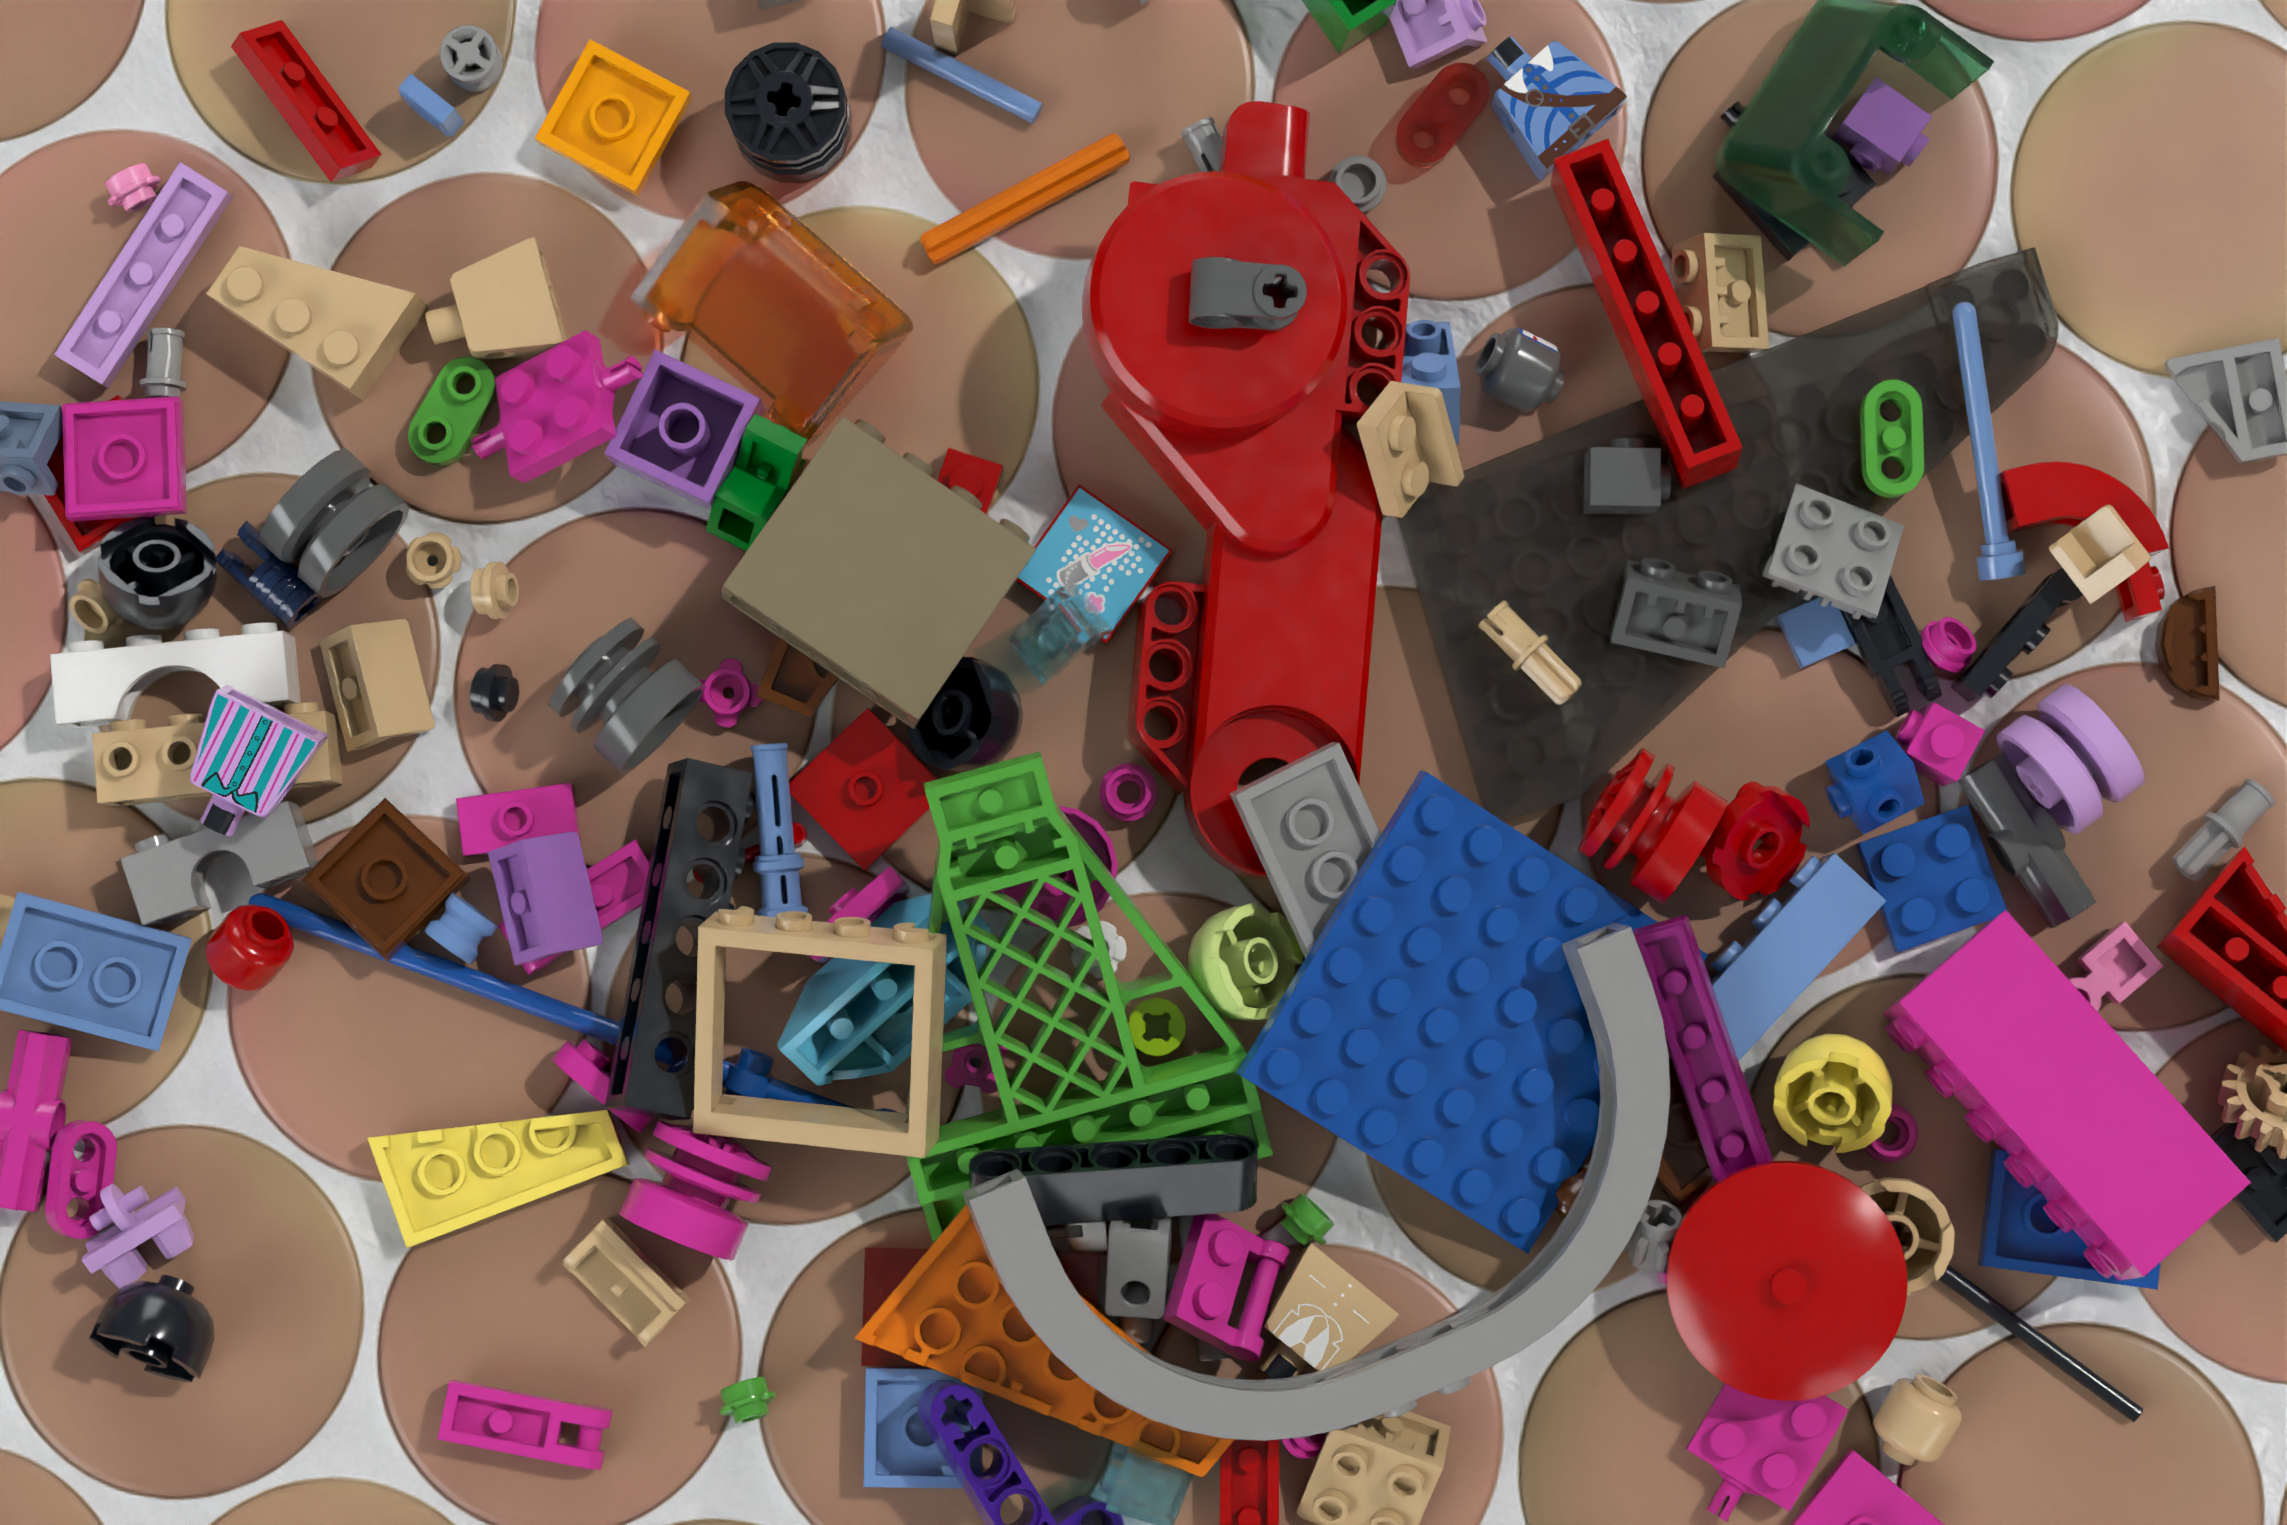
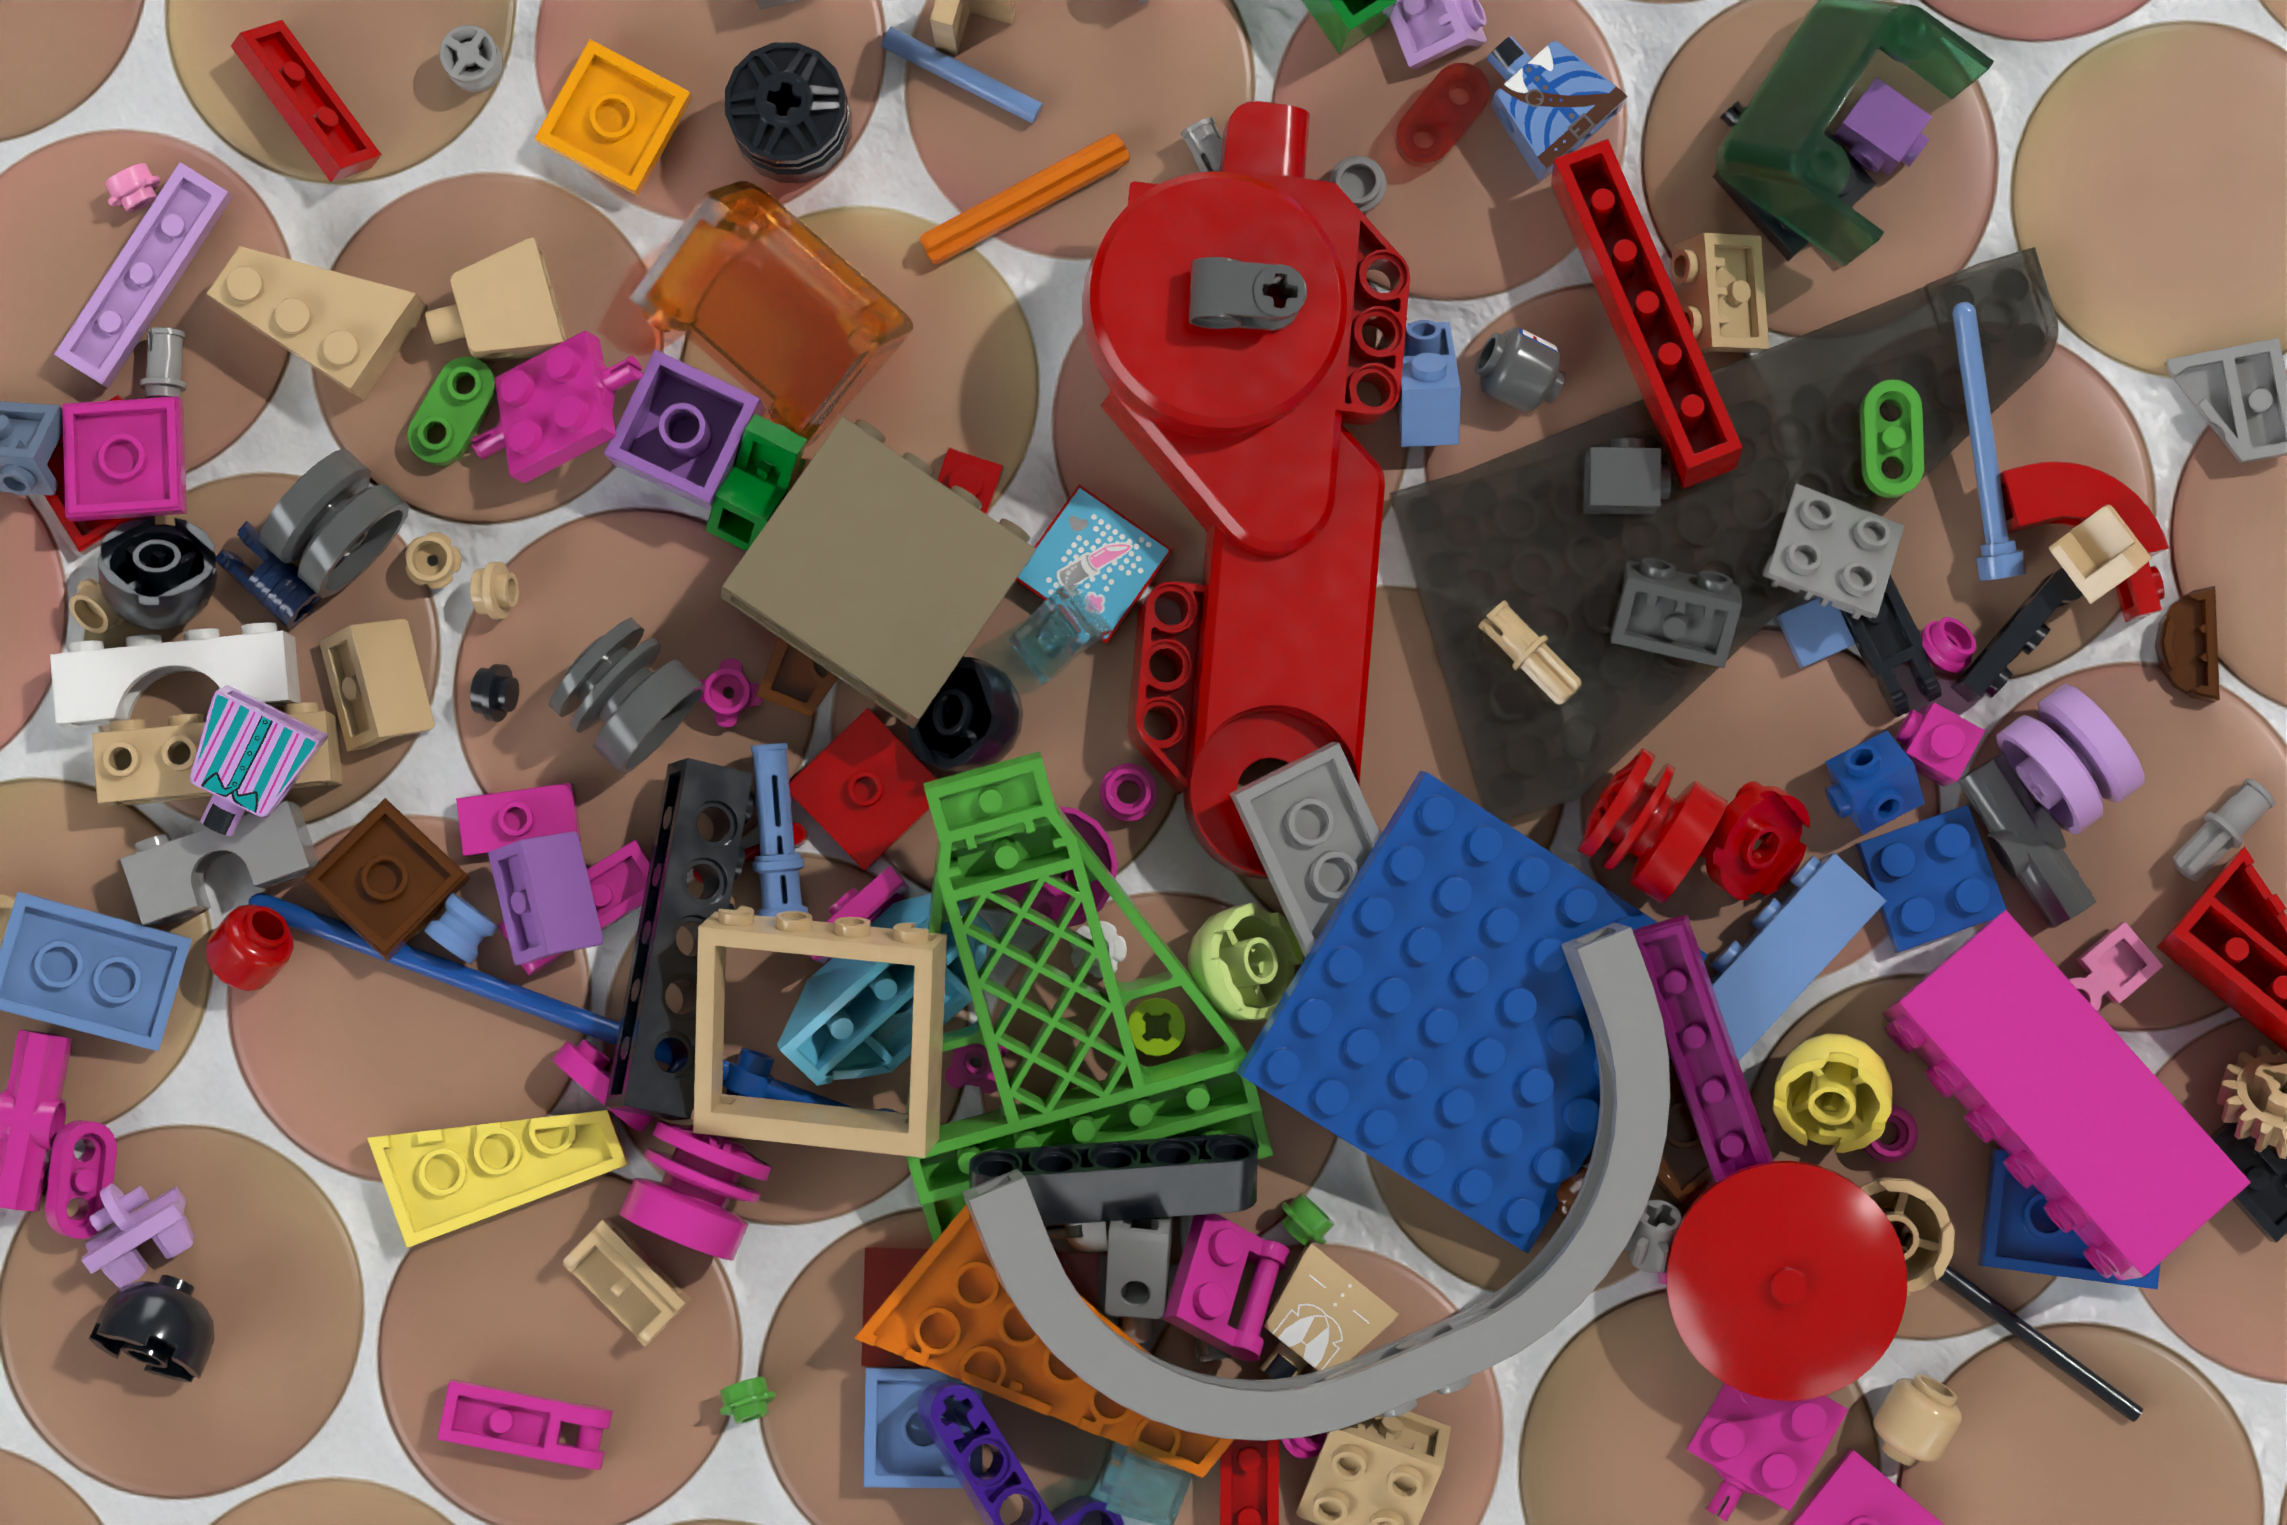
(430, 106): medium blue tile -> none
(1408, 445): tan bracket -> none

